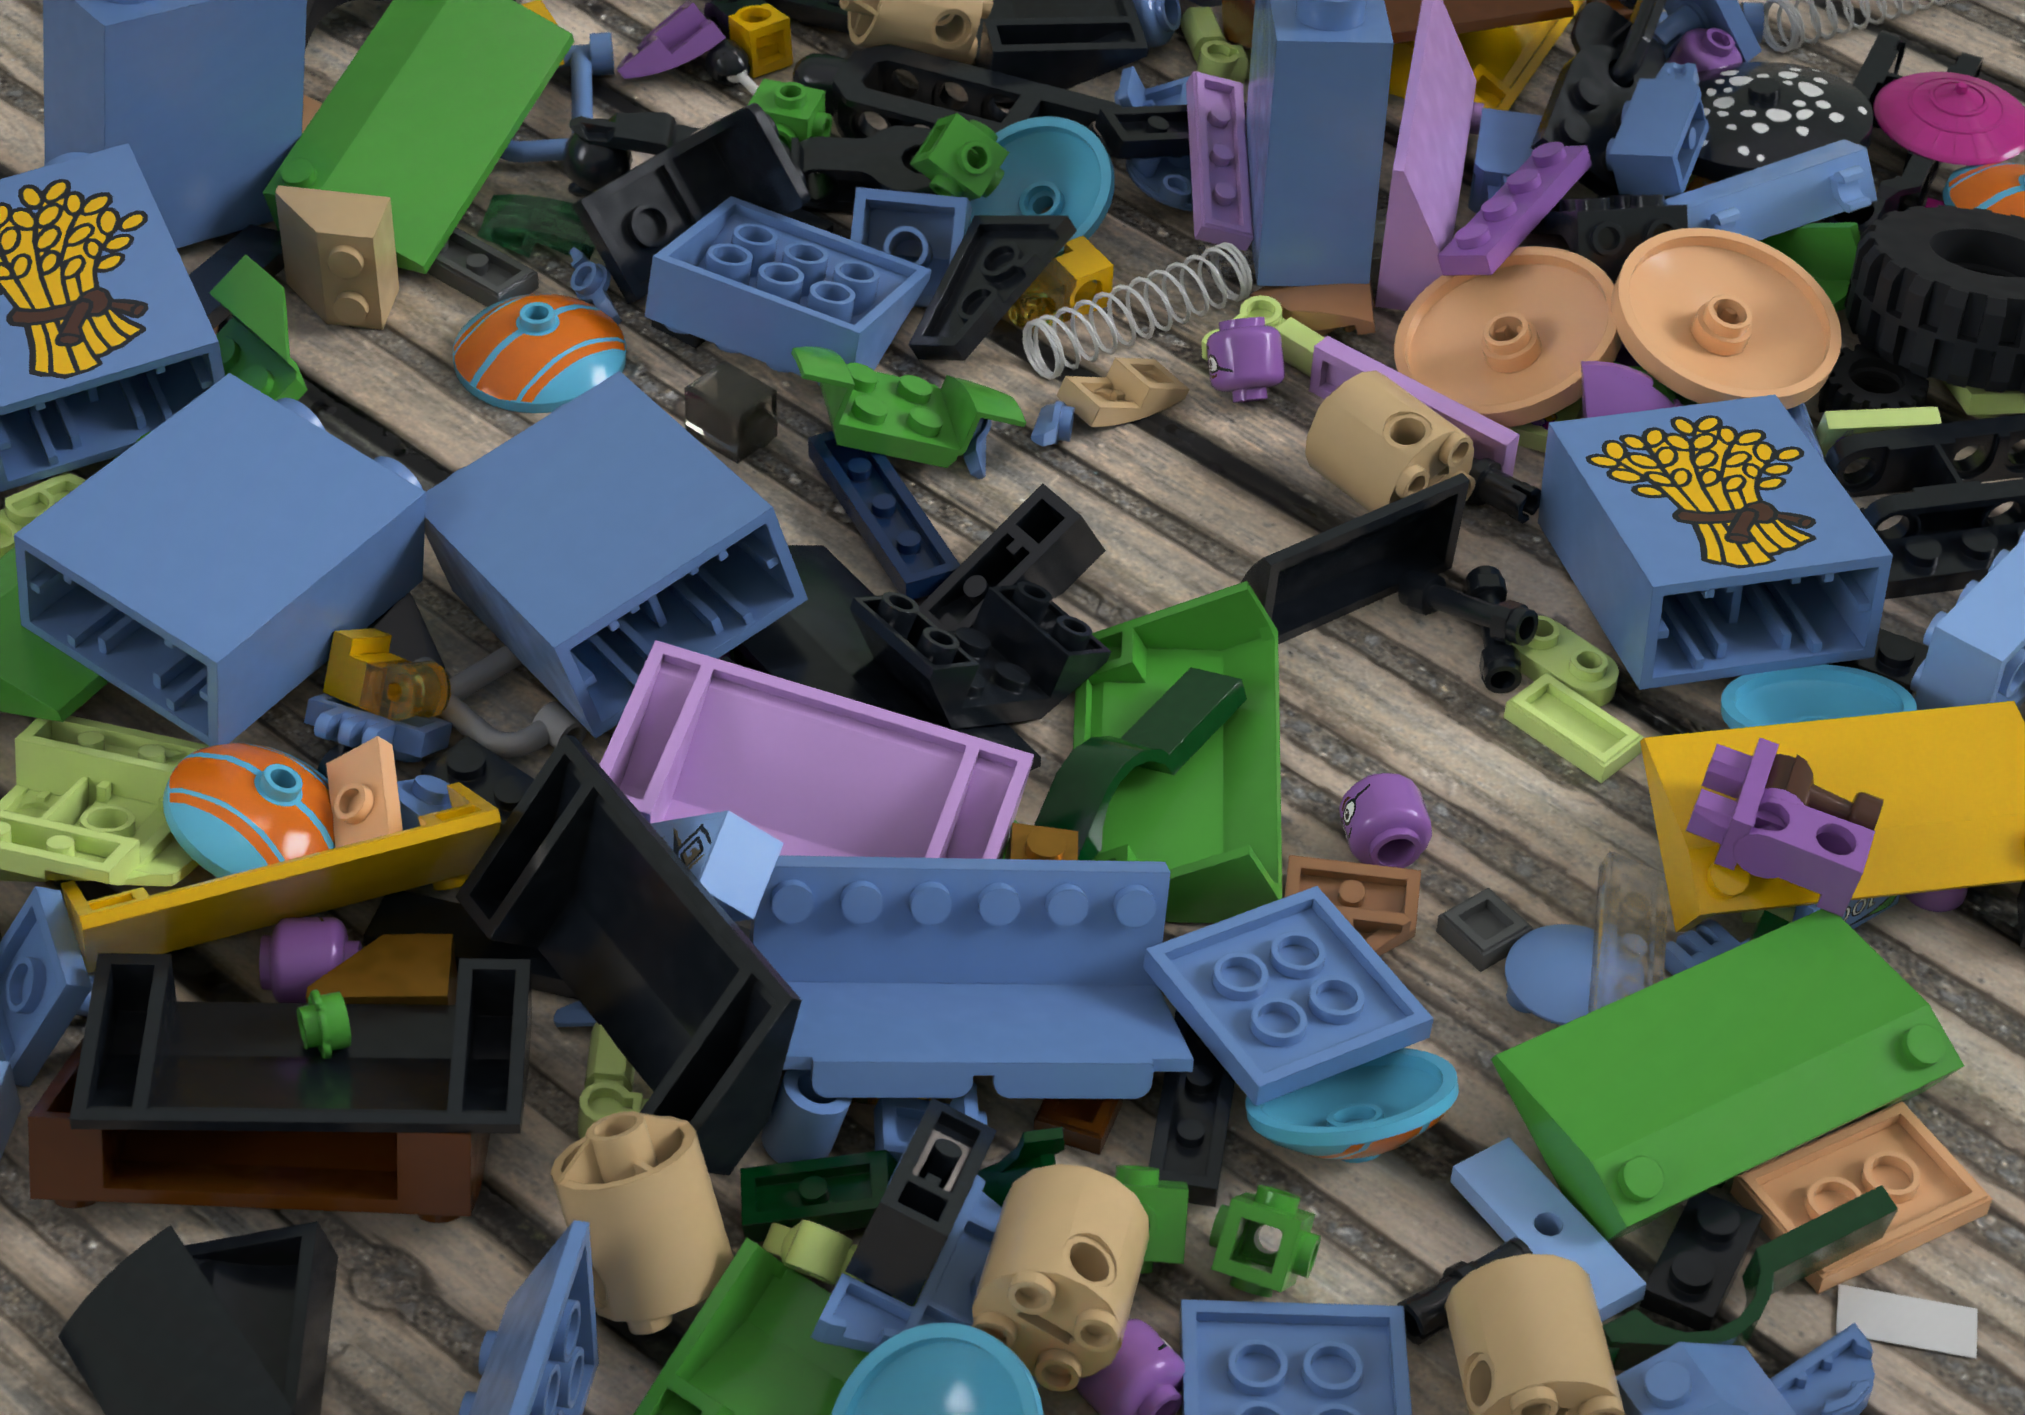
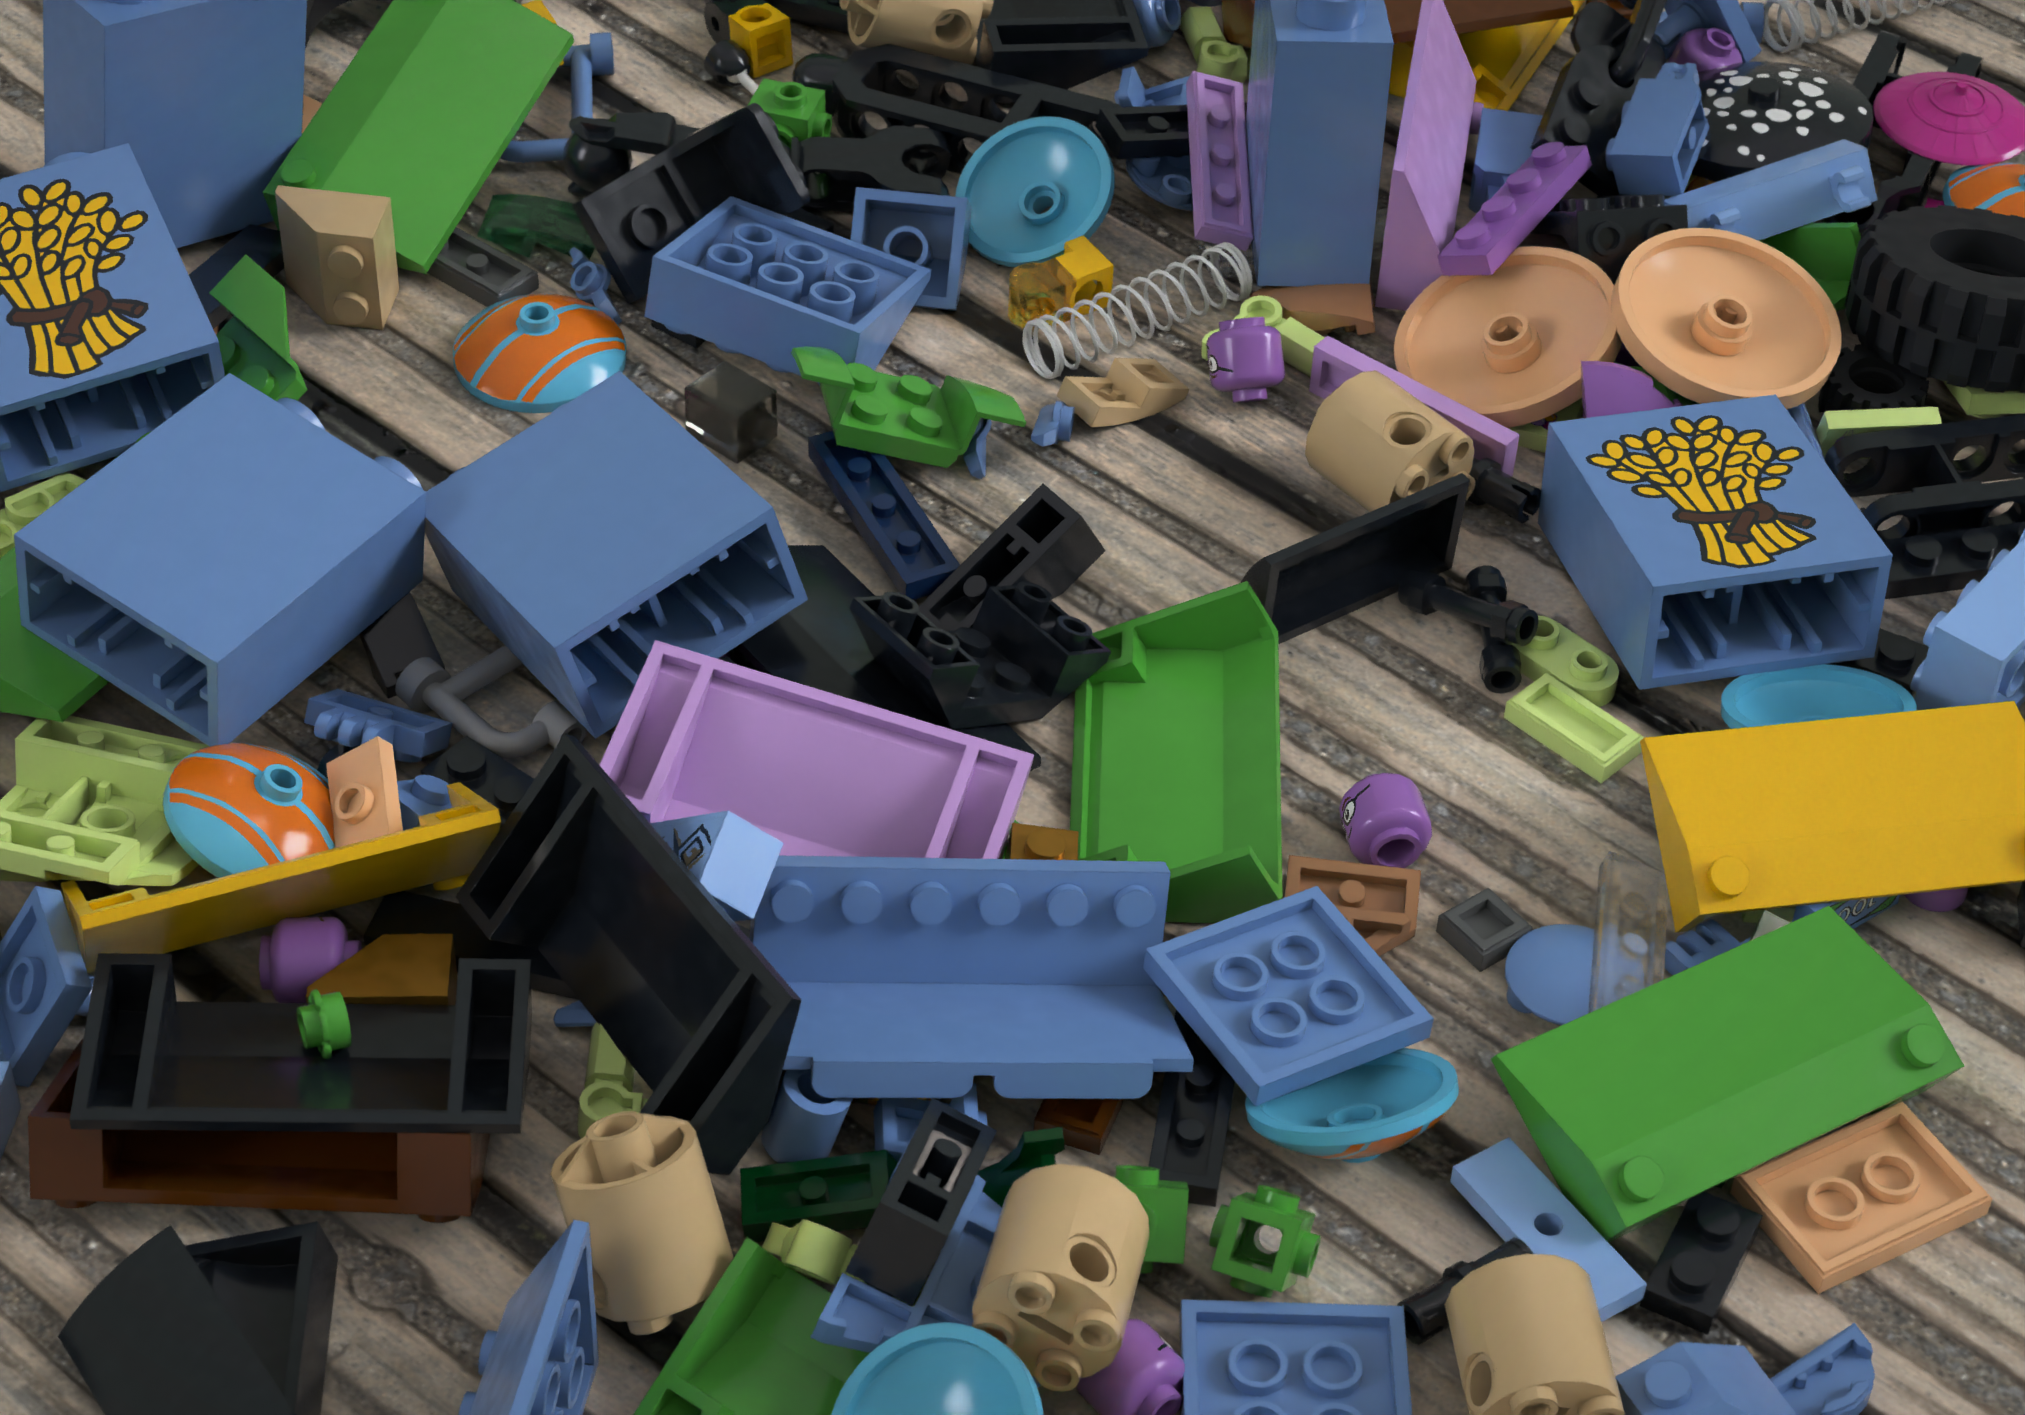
(380, 682): leg -> none
(672, 43): medium lavender brick -> none
(961, 158): bright green brick -> none
(985, 279): black wing -> none
(1157, 741): dark green piece -> none
(1772, 1267): dark green piece -> none
(1785, 823): medium lavender hips -> none
(1908, 1320): white sticker -> none

